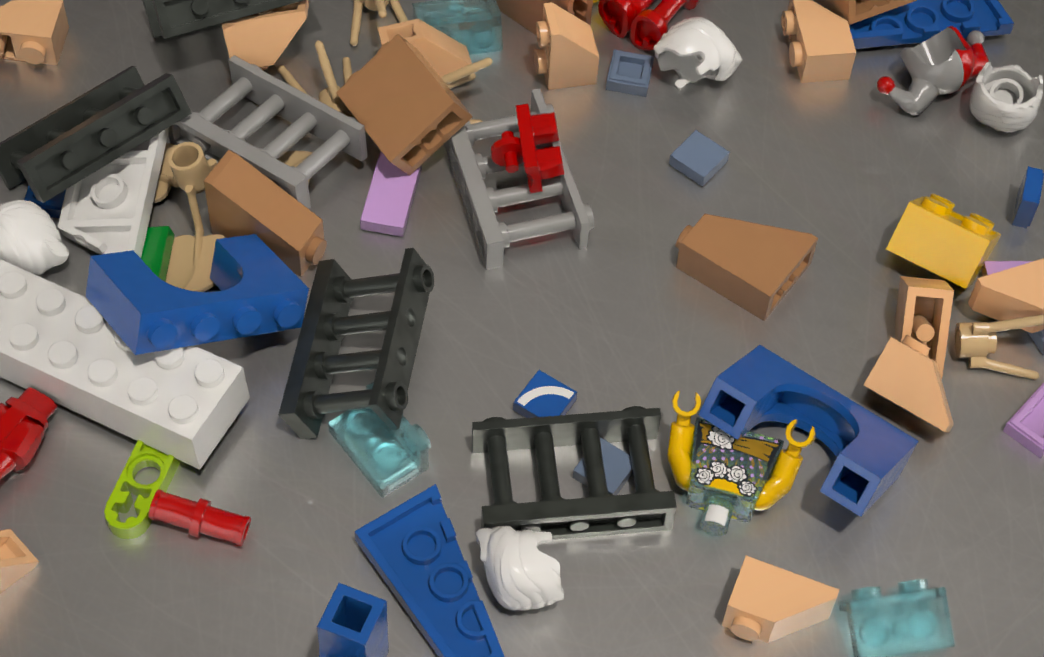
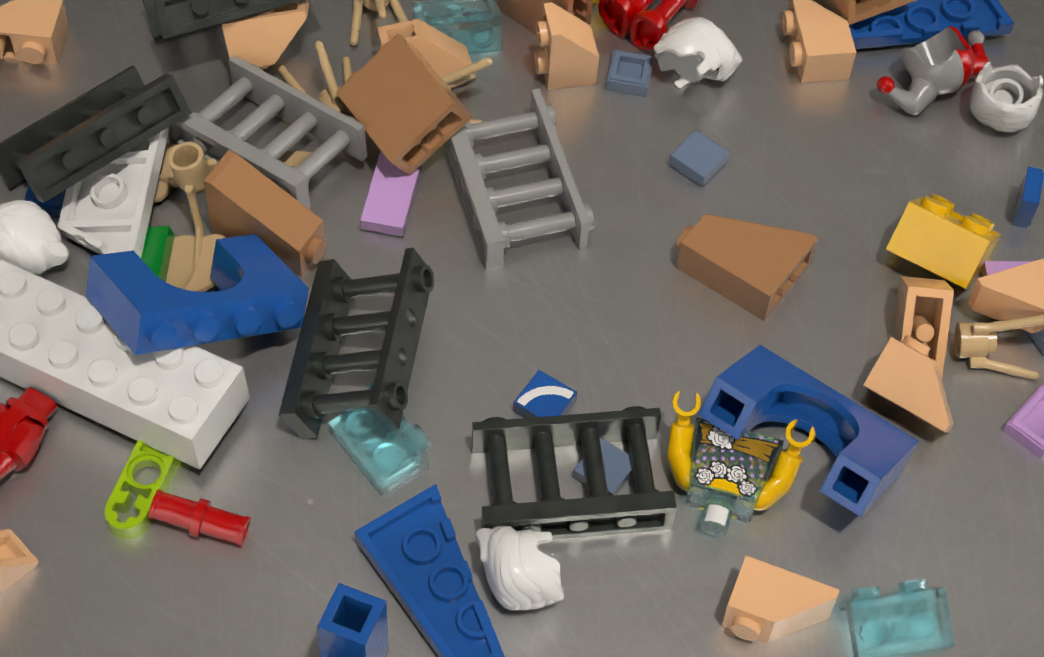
(539, 163): red hips -> none

